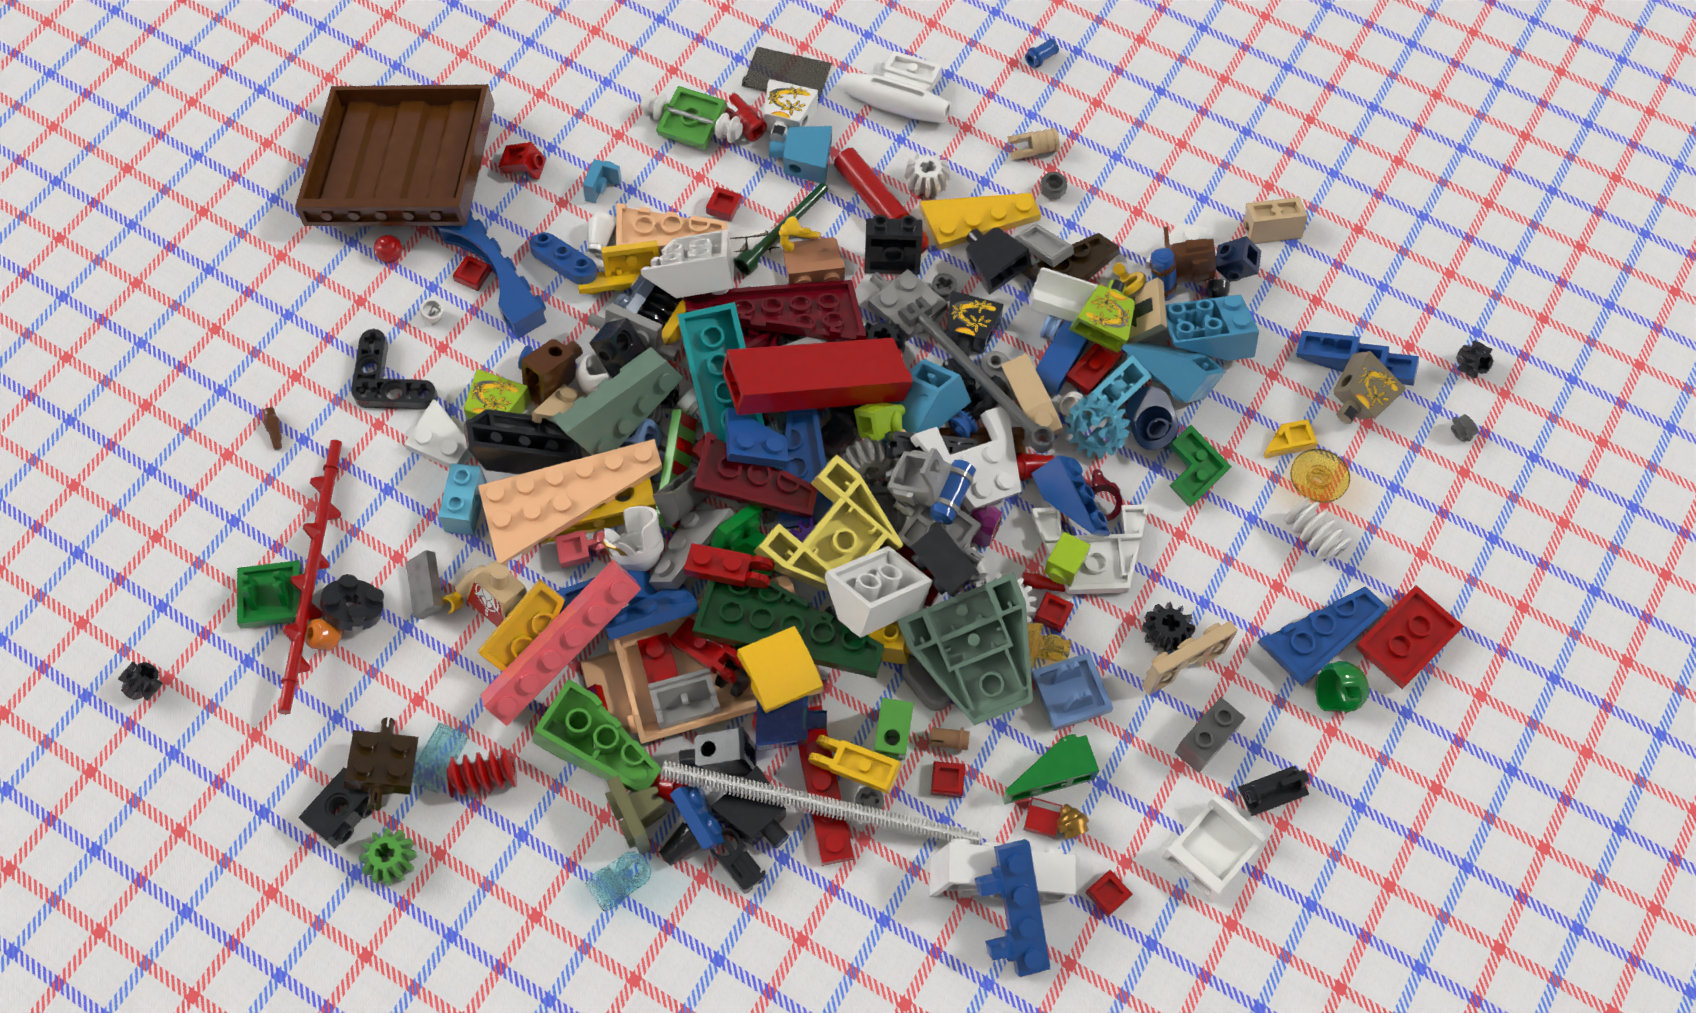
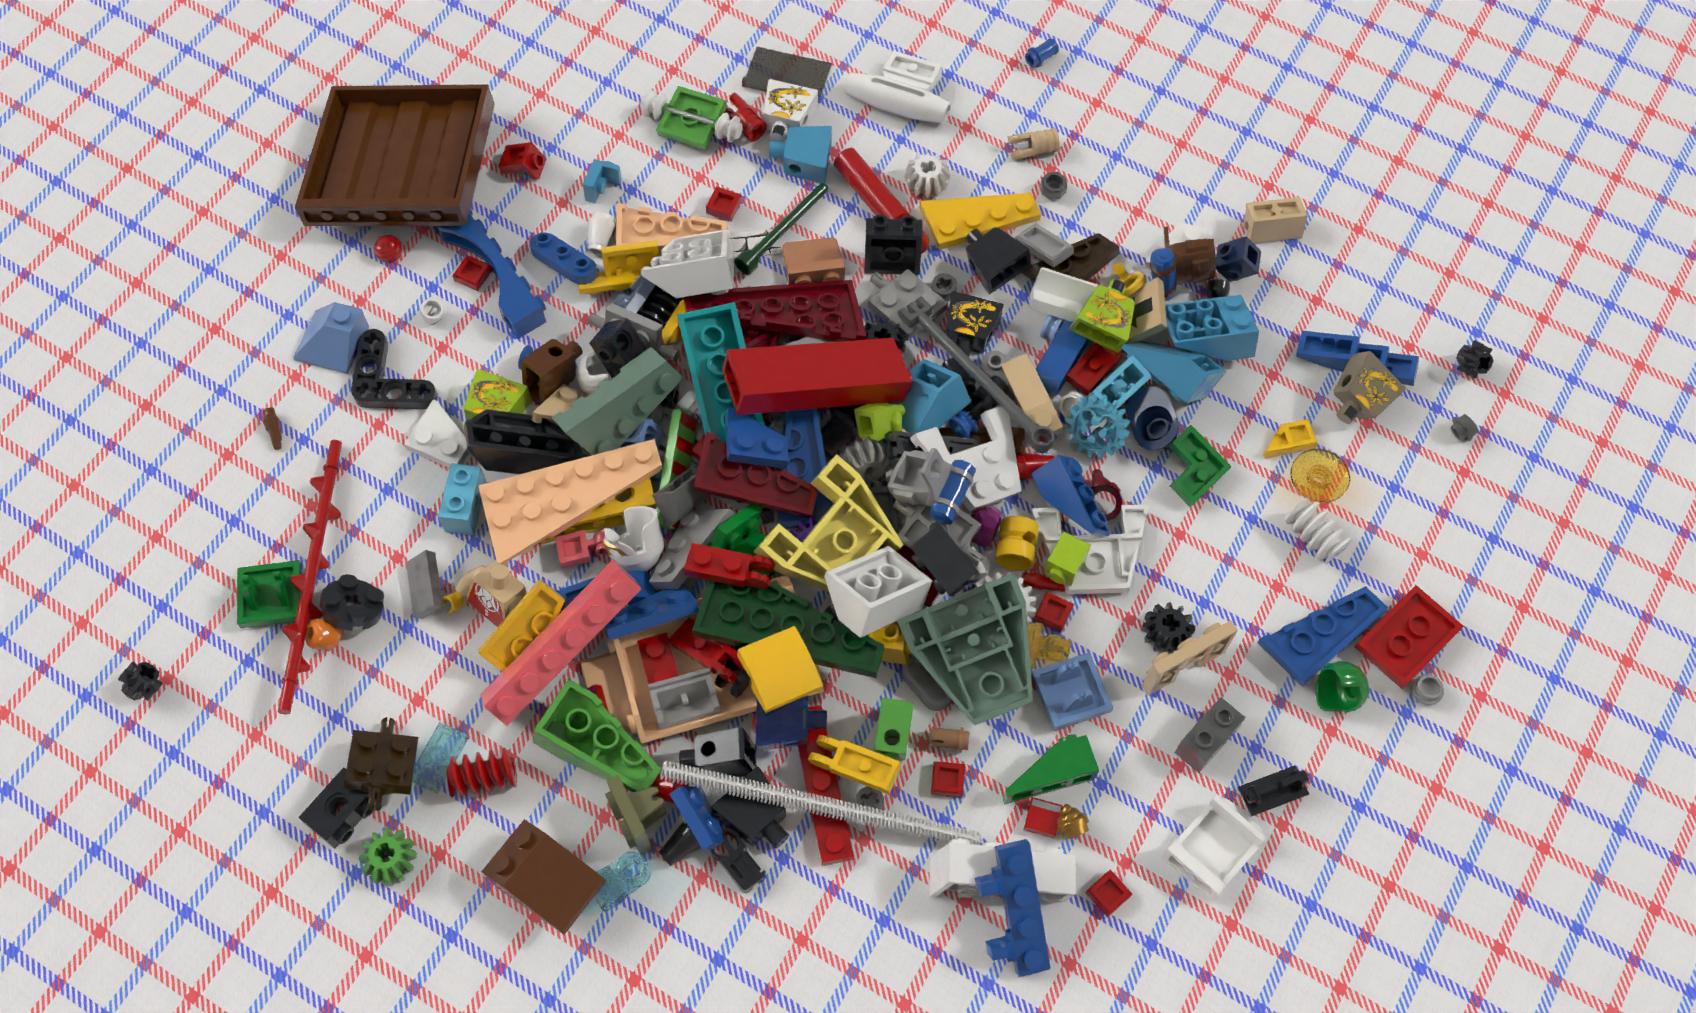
(332, 337): none -> medium blue slope
(543, 876): none -> reddish brown slope
(792, 227): yellow piece -> none
(1017, 543): none -> yellow wheel
(1427, 689): none -> light grey plate

